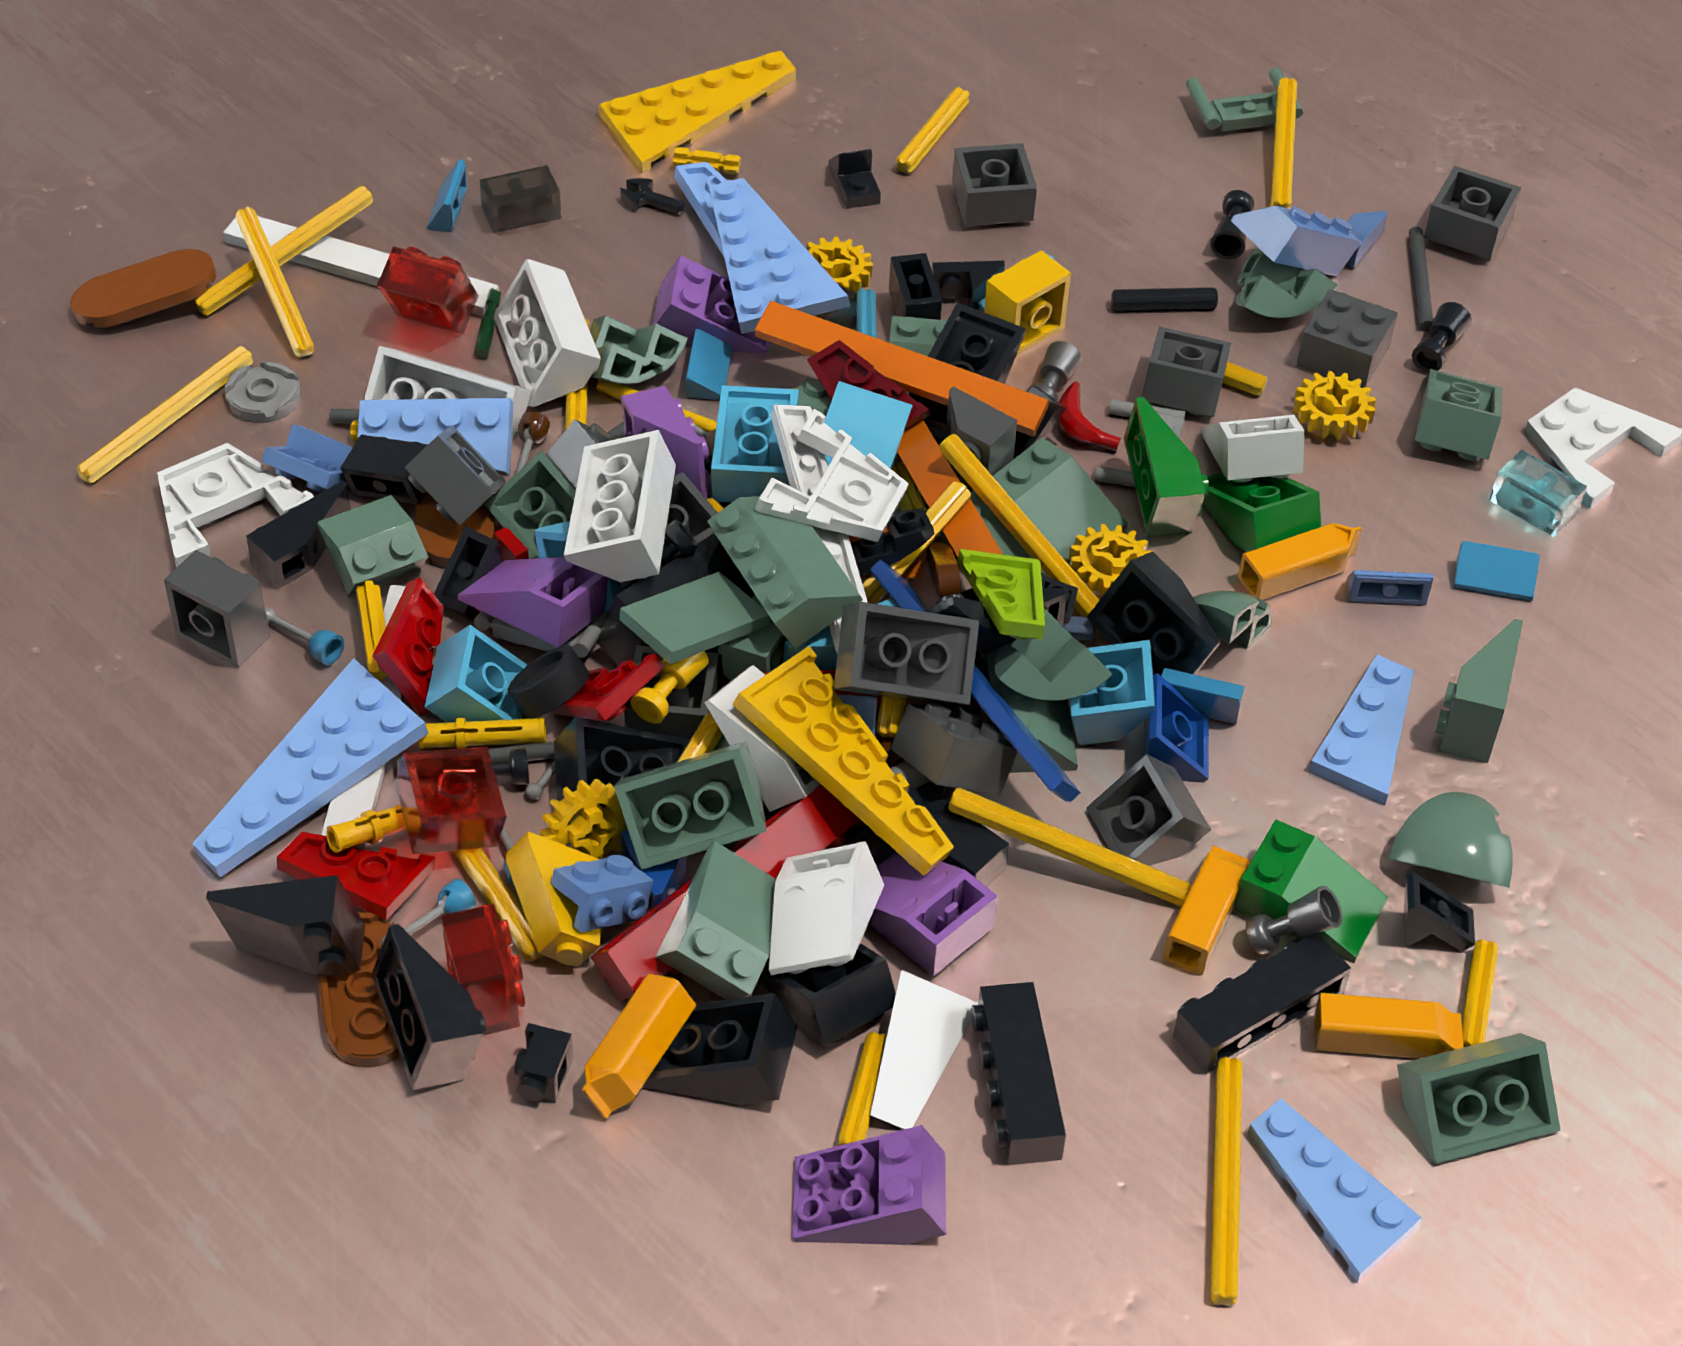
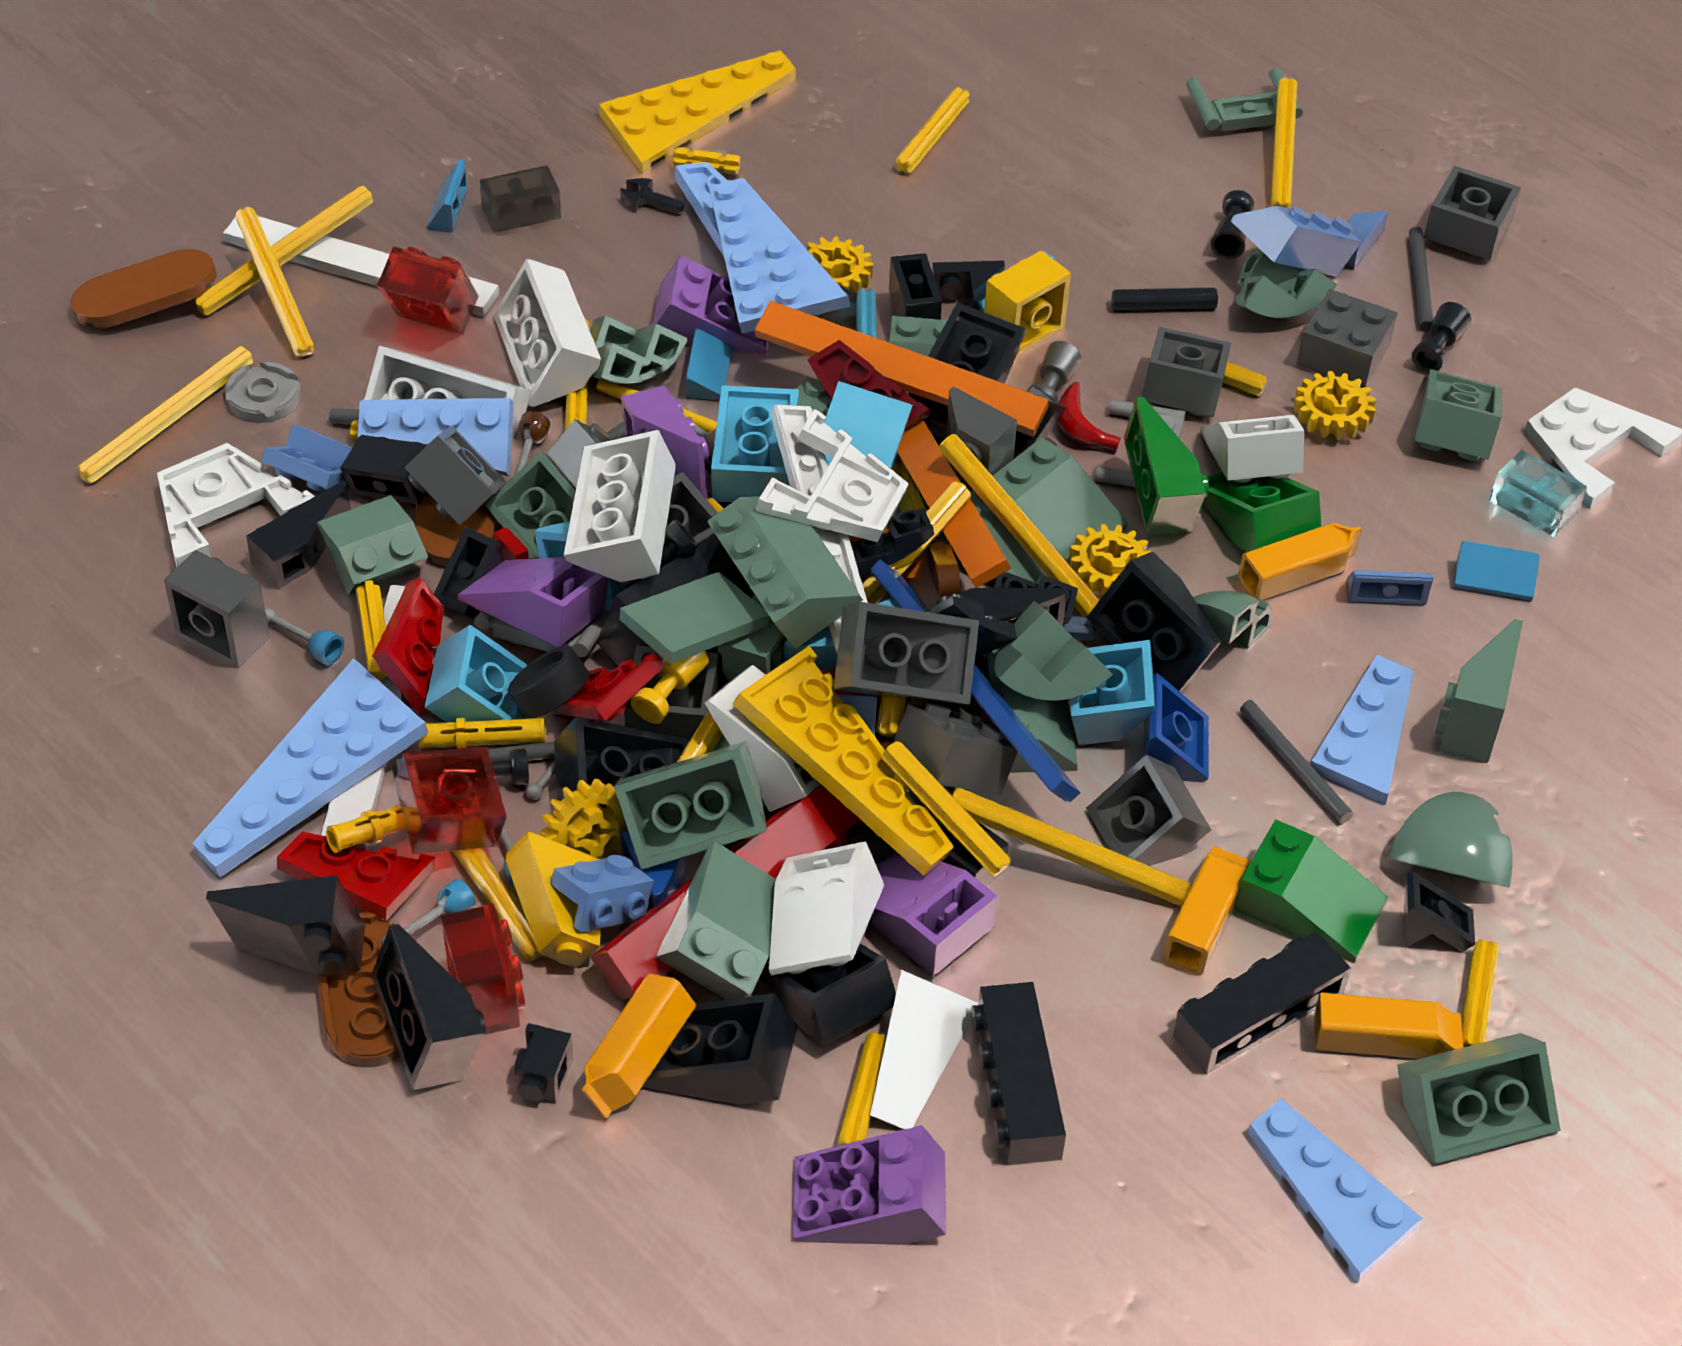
(487, 325): dark green piece -> none
(855, 178): black slope -> none
(946, 809): none -> yellow axle
(994, 184): dark grey brick -> none
(1008, 590): lime wing -> none
(1214, 697): dark azure slope -> none
(1226, 1182): yellow axle -> none
(1296, 761): none -> dark grey bar
(1307, 915): flat silver piece -> none

